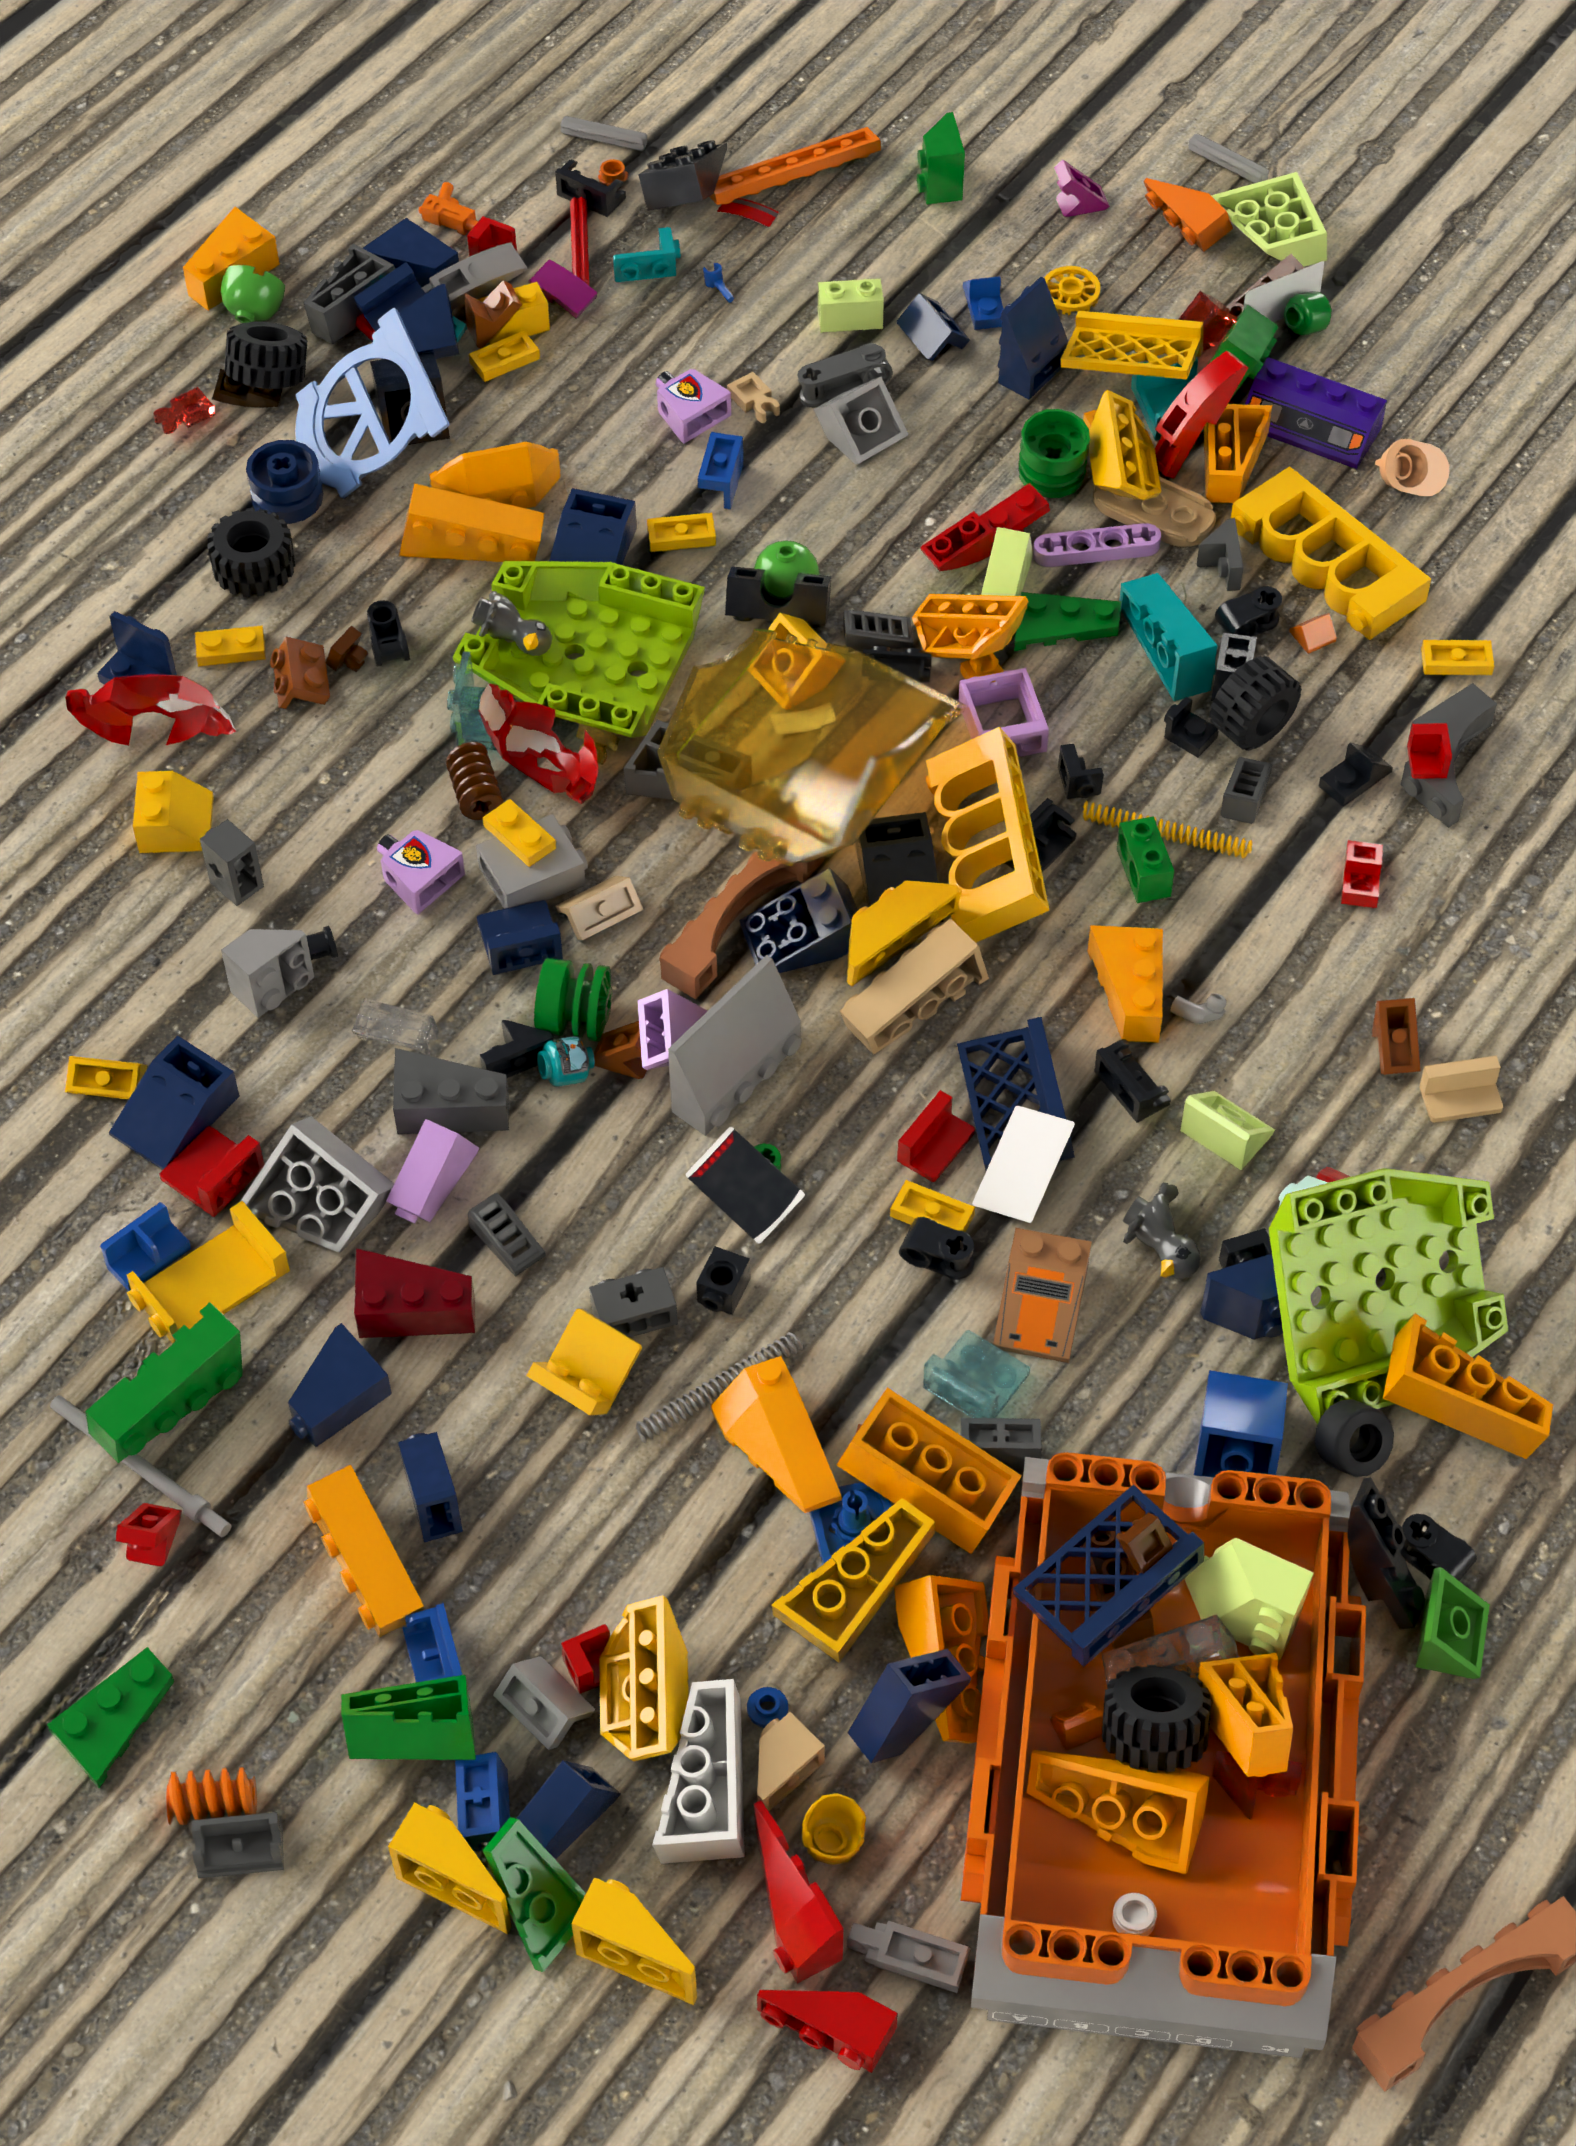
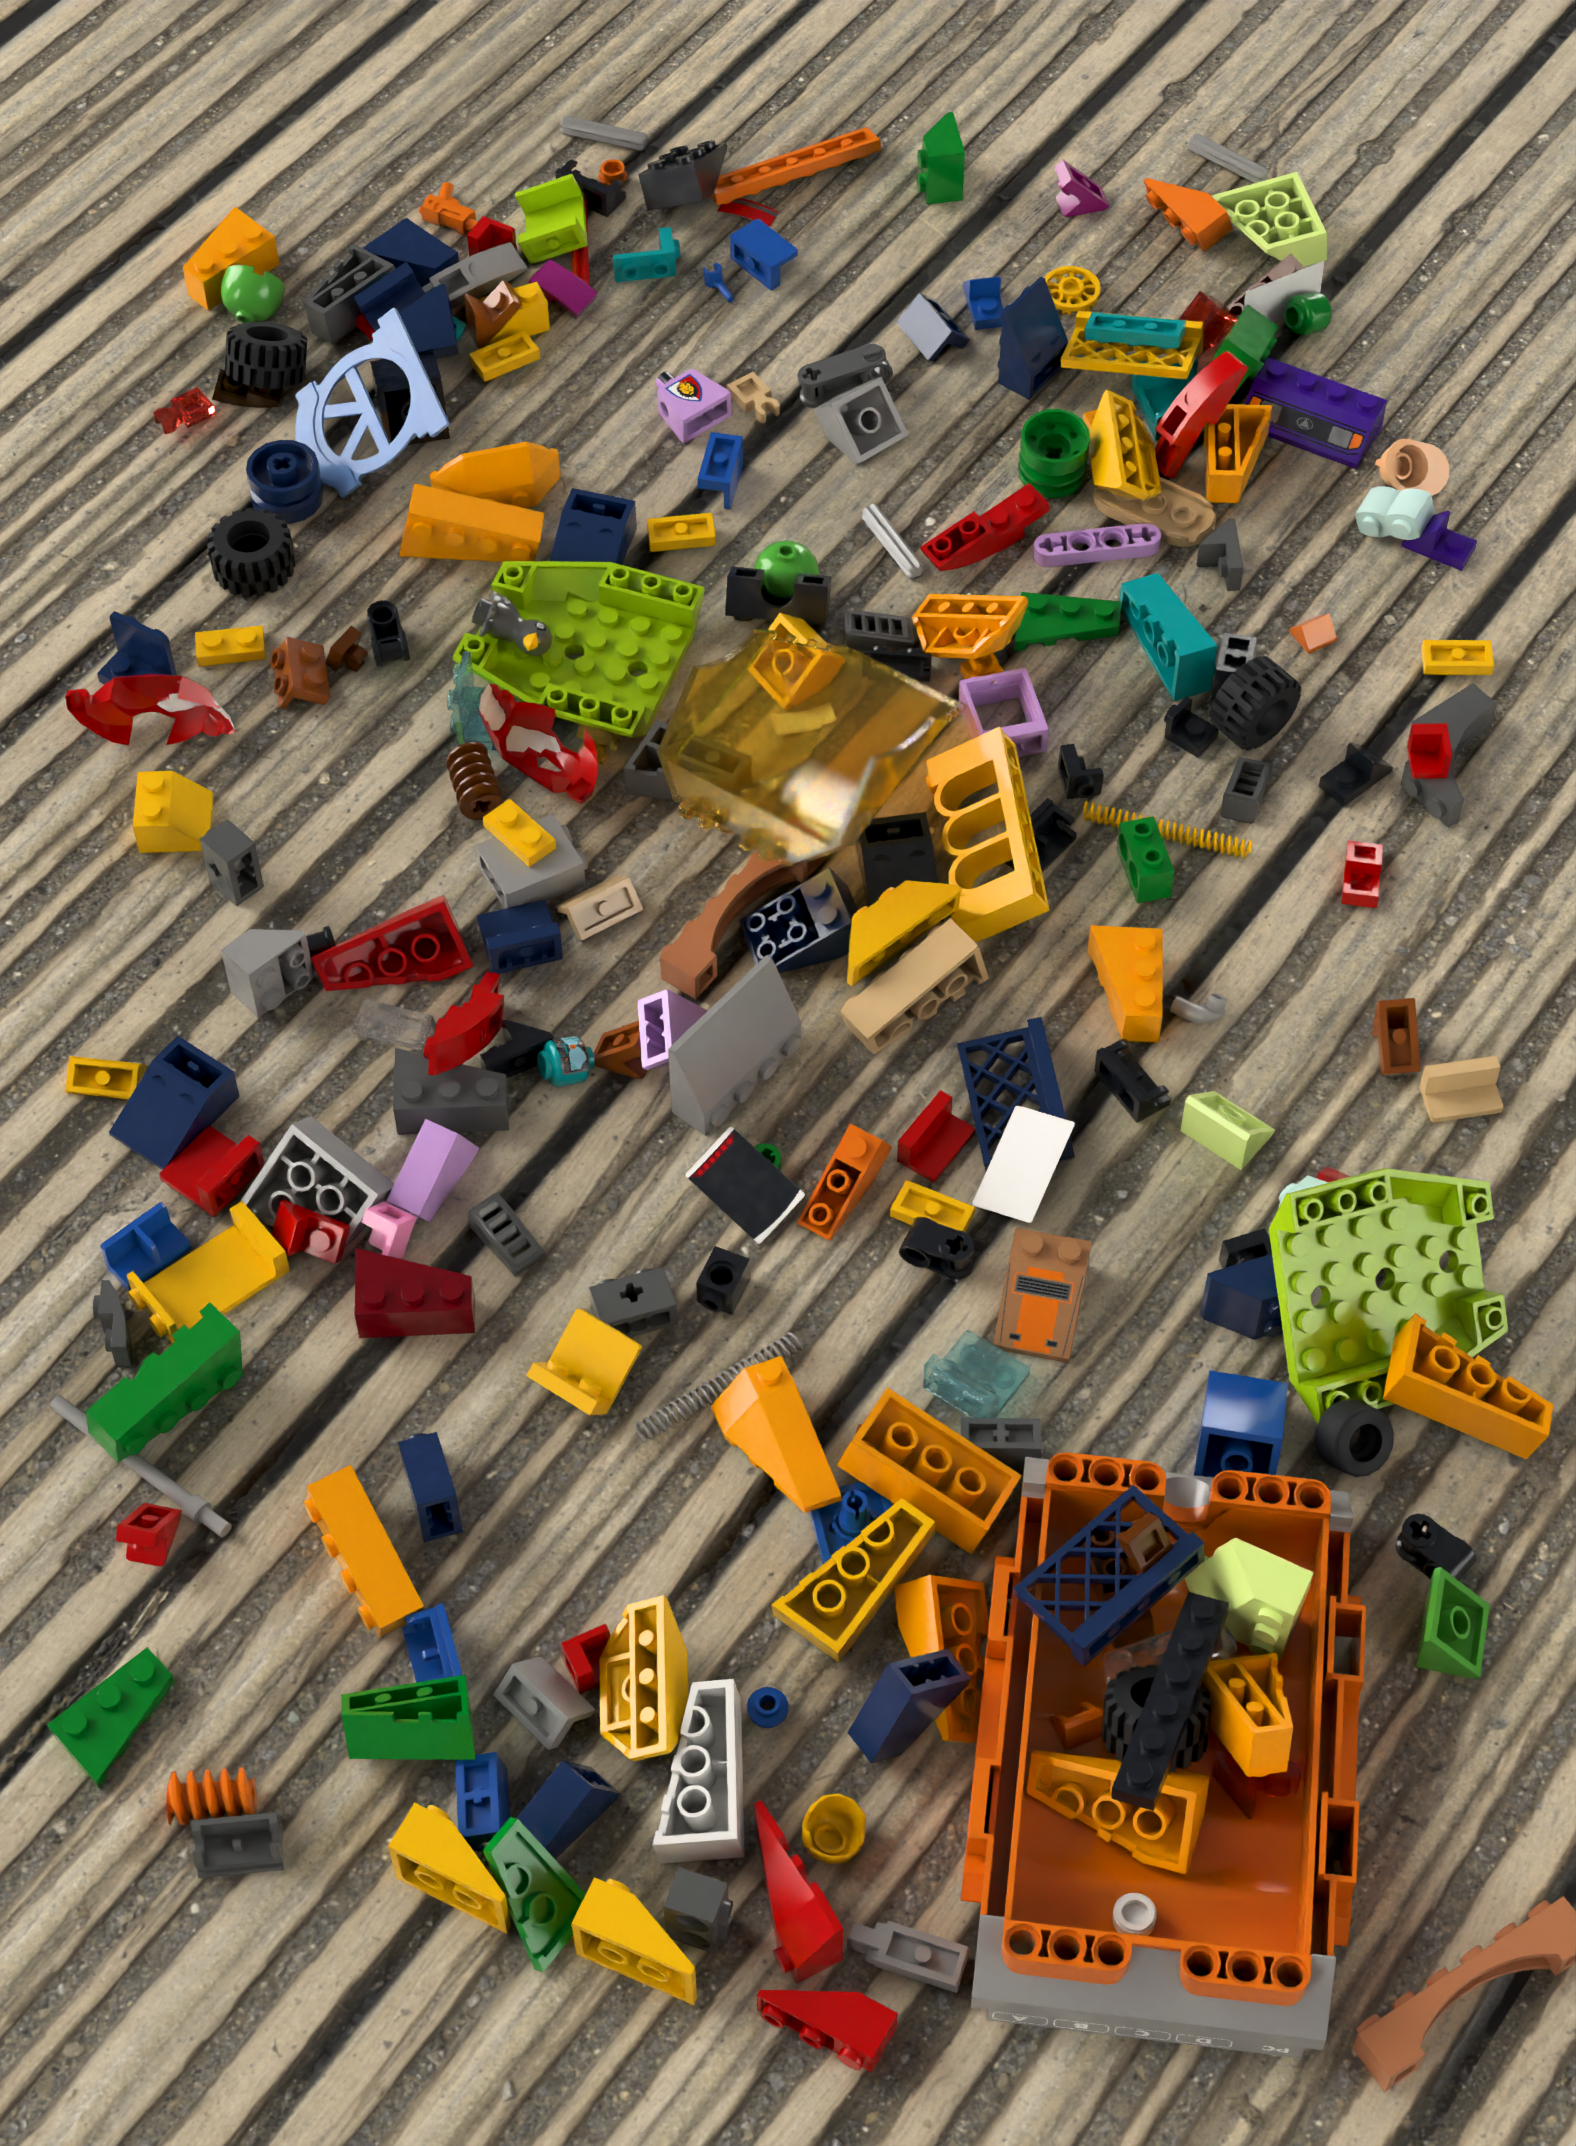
(114, 1323): none -> dark grey slope
(309, 1232): none -> red slope
(337, 1388): dark blue slope -> none
(390, 1228): none -> bright pink panel
(404, 949): none -> red wedge
(419, 868): lavender torso -> none
(466, 1028): none -> red slope
(552, 219): none -> lime panel
(580, 1000): green wheel -> none
(698, 1910): none -> dark grey brick
(761, 252): none -> blue panel
(786, 1758): tan slope -> none
(844, 1181): none -> orange slope
(850, 305): yellowish green hinge -> none
(892, 541): none -> axle
(1008, 563): yellowish green slope -> none
(1135, 330): none -> teal plate
(1155, 1227): dark grey animal -> none
(1170, 1701): none -> black plate
(1247, 615): black piece -> none
(1368, 609): yellow fence -> none
(1376, 1558): black slope -> none
(1395, 513): none -> light aqua brick
(1442, 543): none -> dark purple slope

